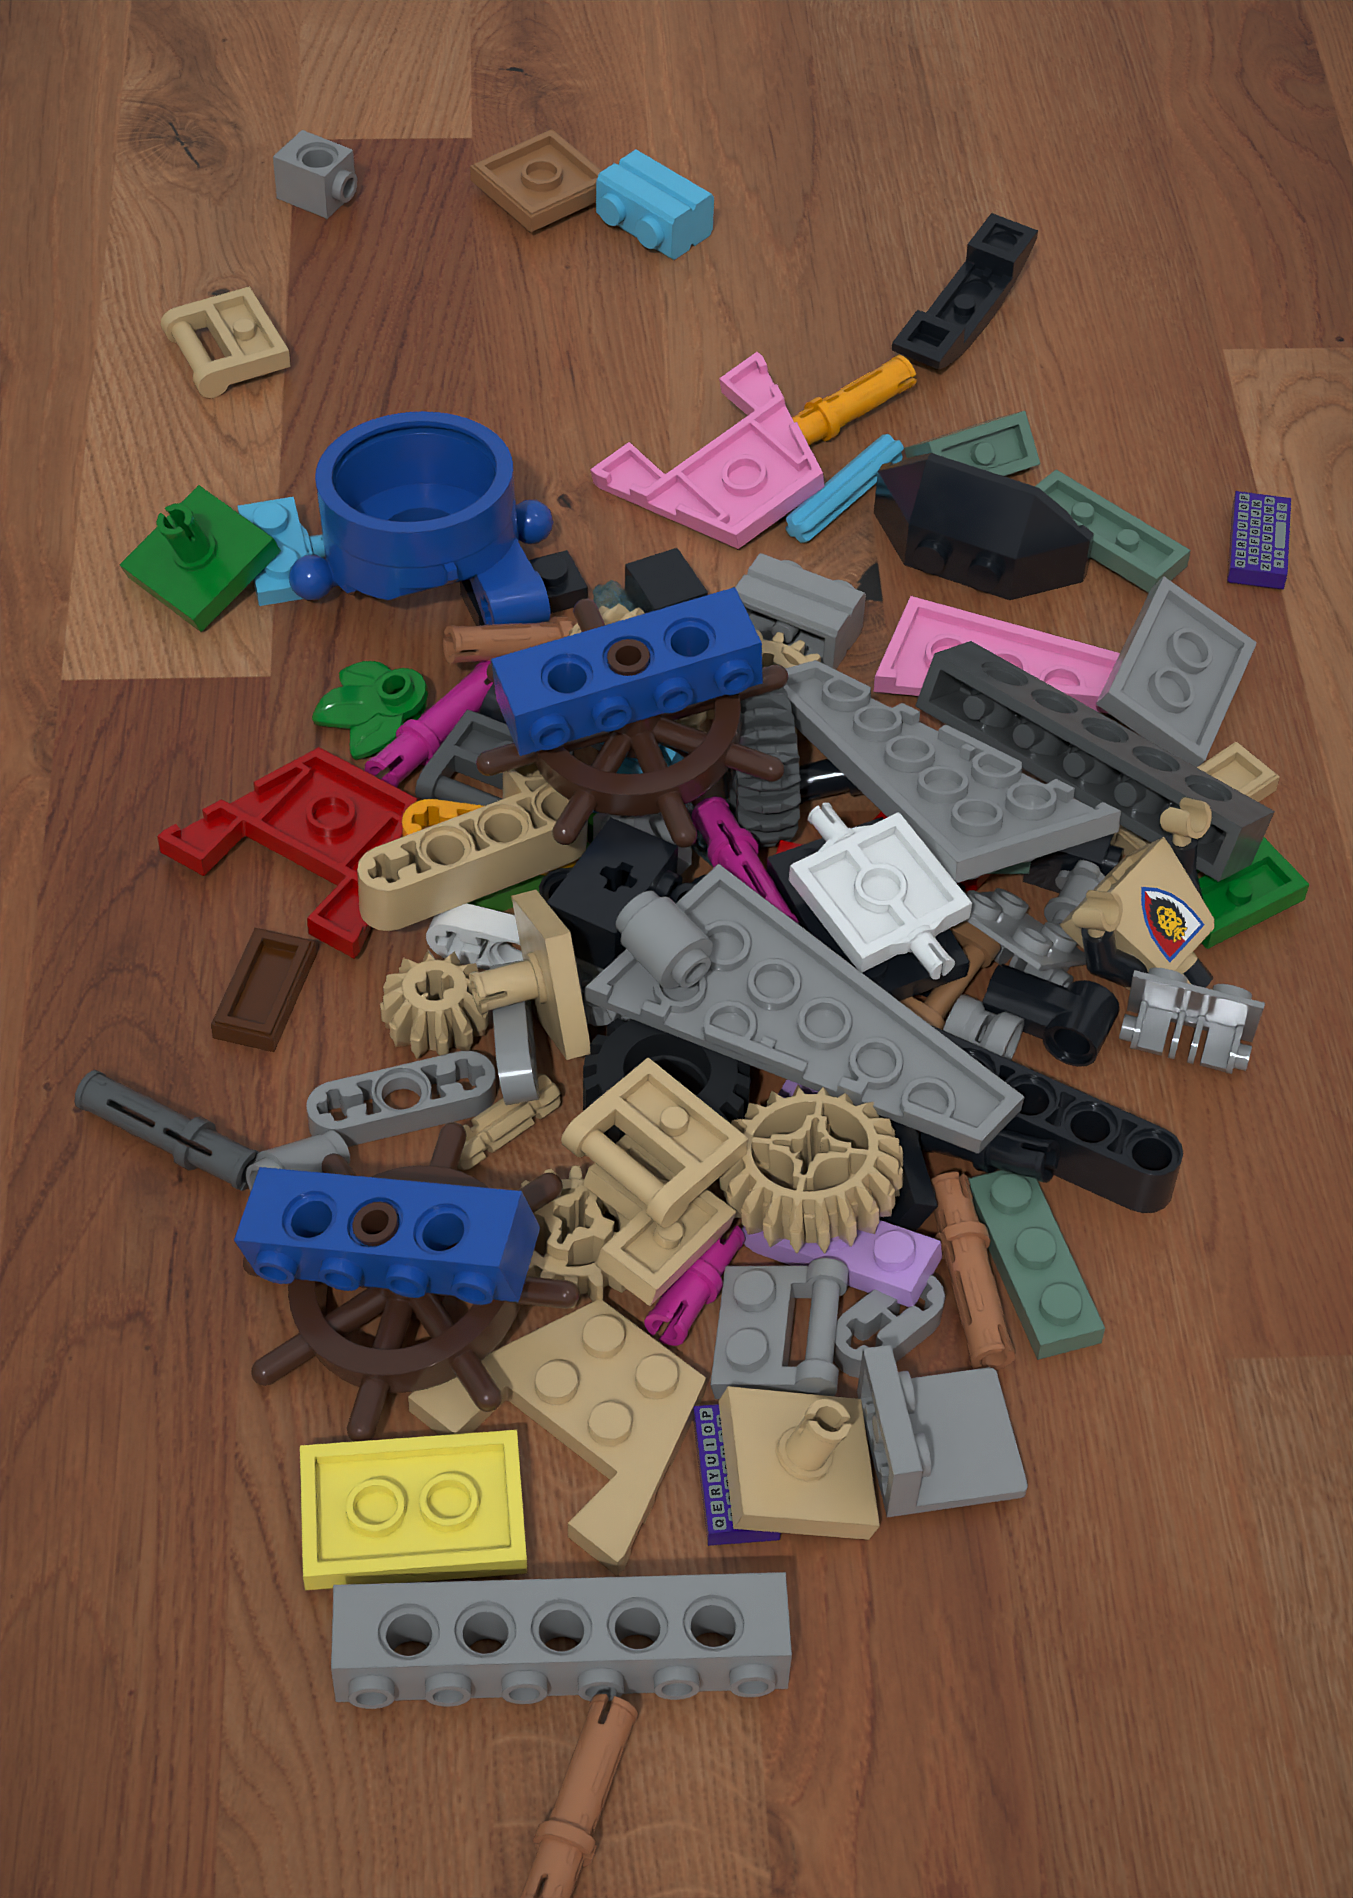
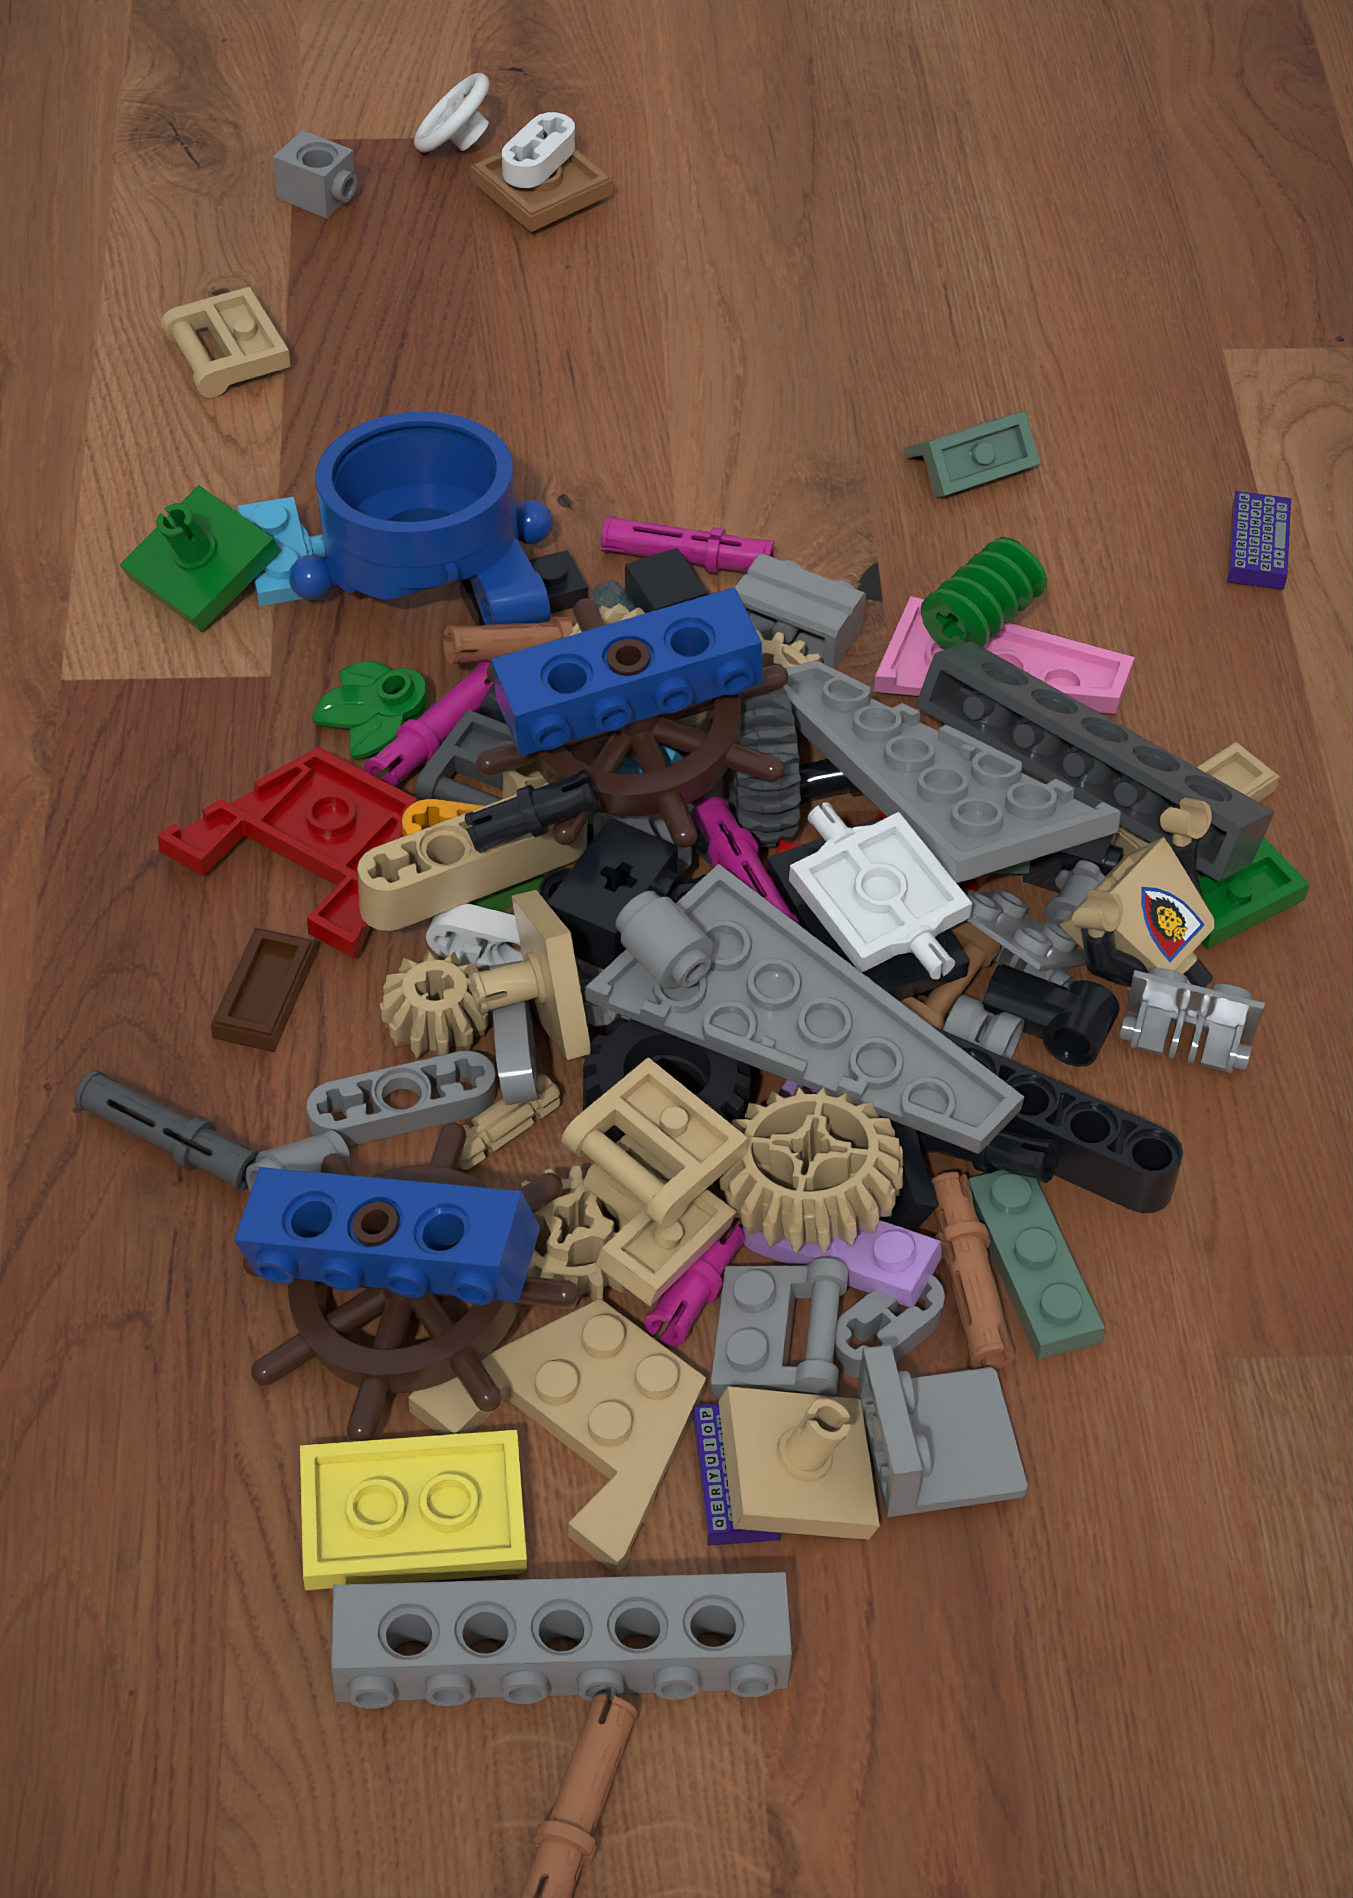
(455, 116): none -> white piece
(532, 811): none -> black pin
(538, 150): none -> white beam
(654, 204): medium azure brick -> none
(710, 549): none -> dark pink pin
(735, 481): bright pink wing -> none
(826, 416): light orange pin -> none
(842, 489): medium azure axle -> none
(972, 295): black slope -> none
(979, 527): black wedge -> none
(984, 594): none -> green piece
(1119, 538): sand green plate -> none
(1177, 673): light grey plate -> none

